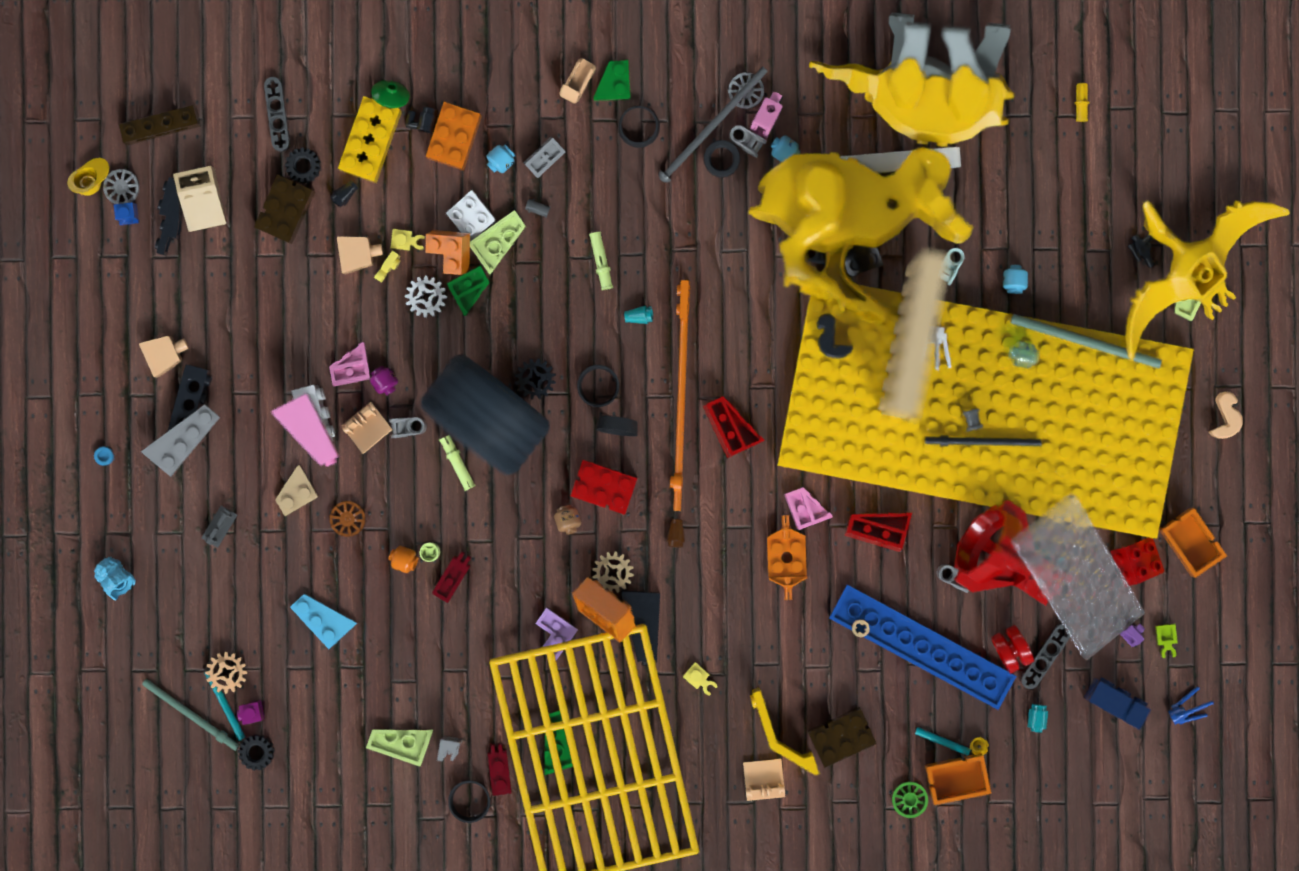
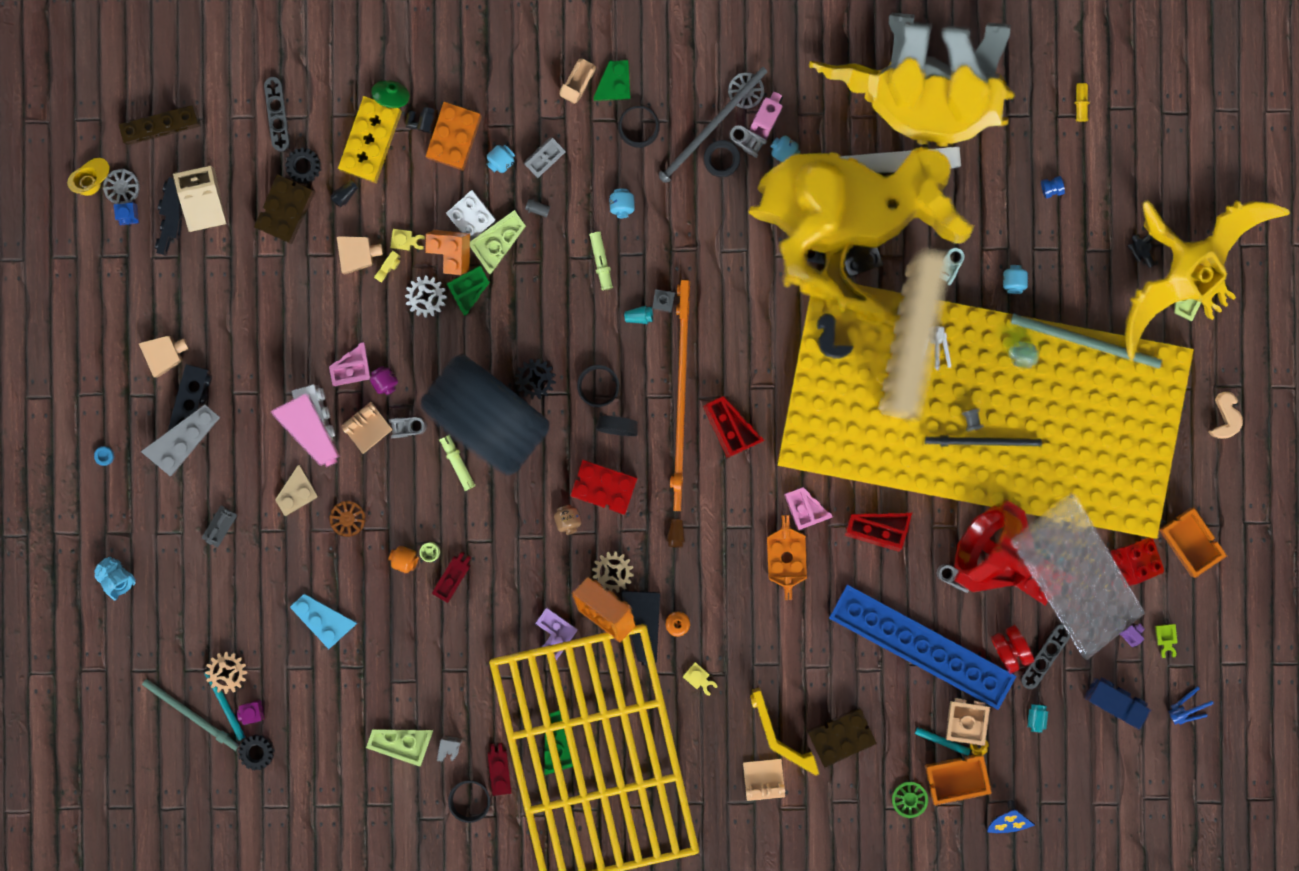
(621, 203): none -> medium azure head
(663, 301): none -> dark grey brick
(673, 618): none -> orange head
(862, 622): tan bush -> none
(967, 722): none -> light nougat plate
(1009, 821): none -> blue shield
(1052, 187): none -> blue wheel

